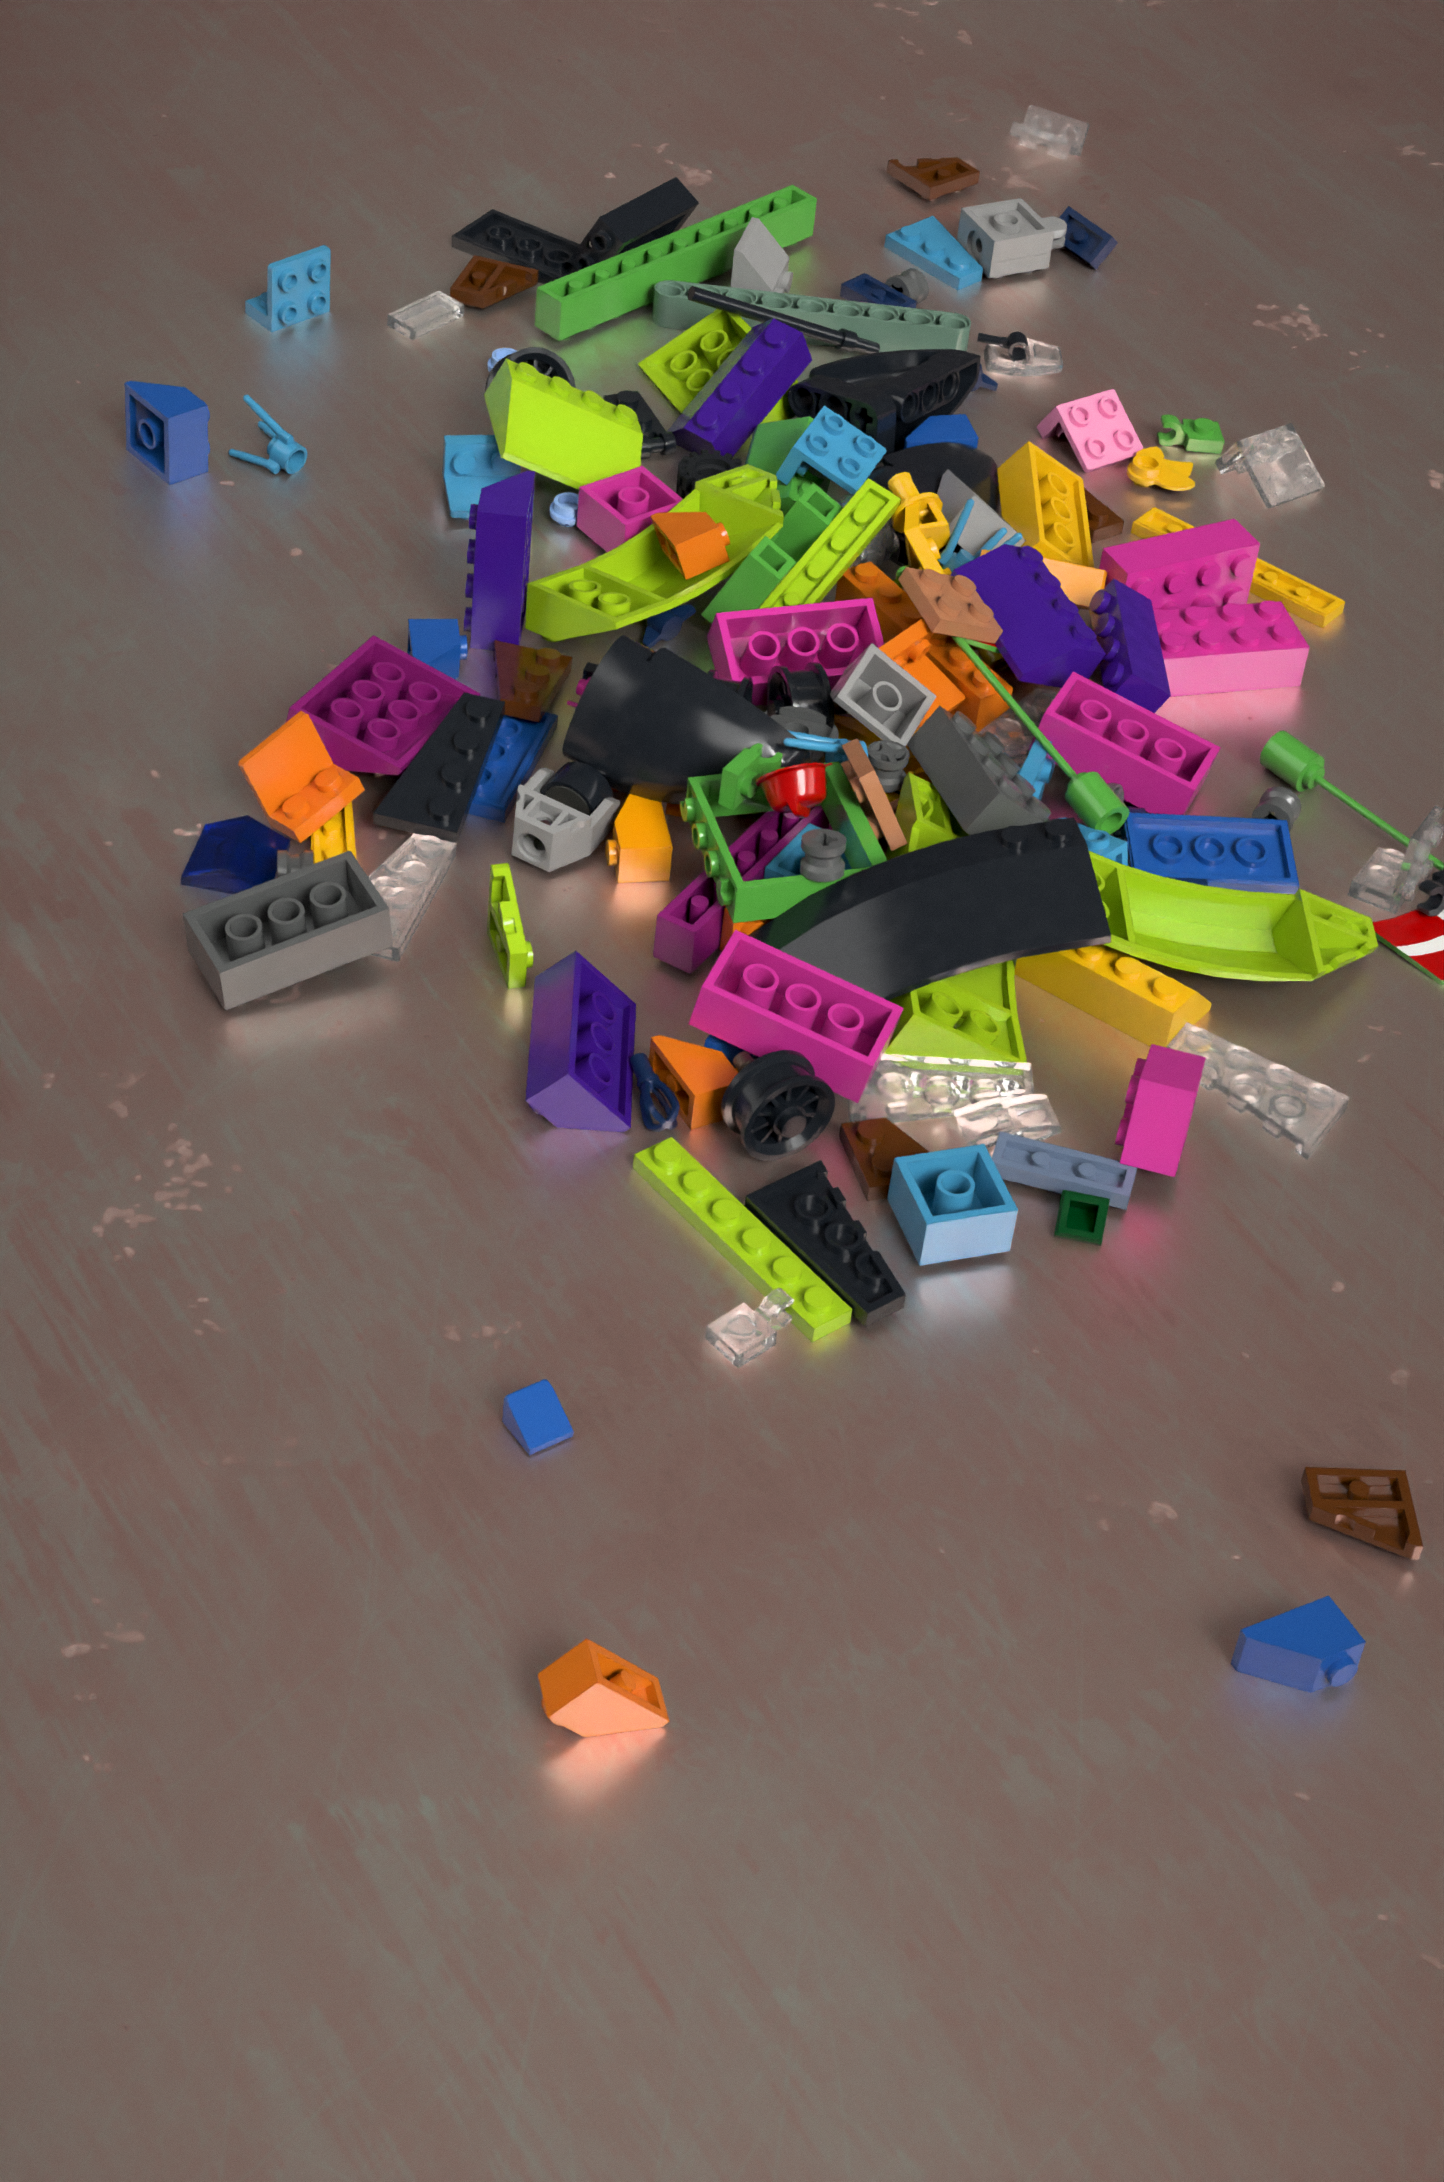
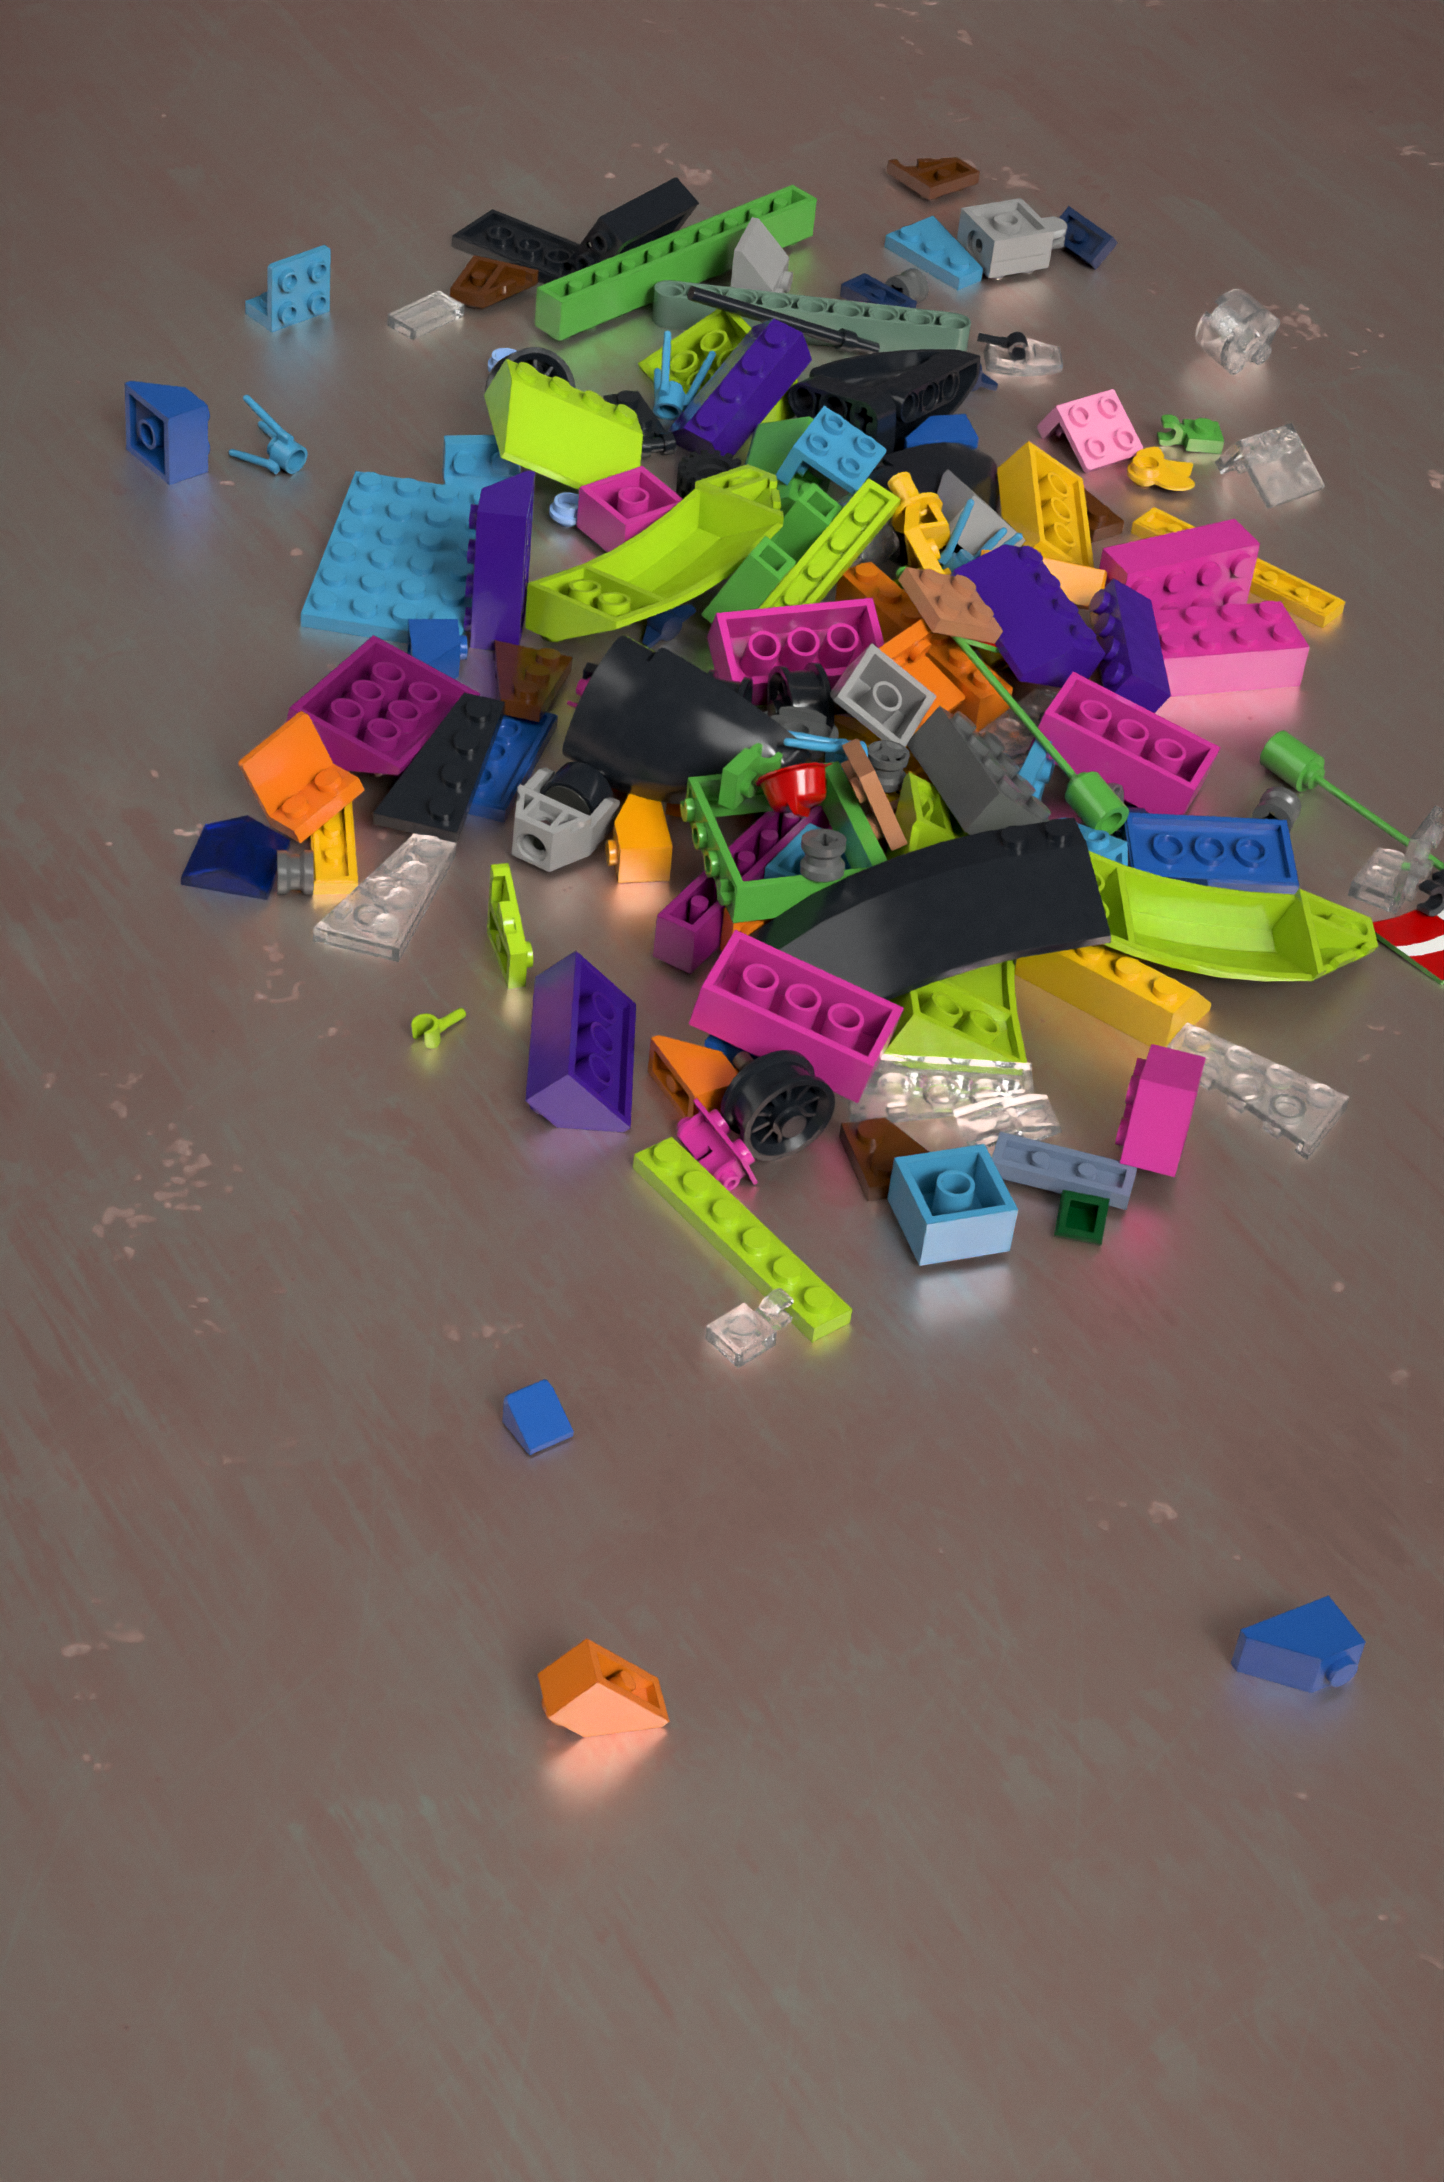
(287, 930): dark grey brick -> none
(393, 558): none -> dark azure plate
(432, 1027): none -> lime hand
(648, 1083): dark blue piece -> none
(669, 395): none -> dark azure plant
(691, 541): orange slope -> none
(708, 1133): none -> dark pink hinge
(820, 1231): black wing -> none
(1050, 129): clear bracket -> none
(1237, 331): none -> clear brick
(1365, 1505): reddish brown wing -> none

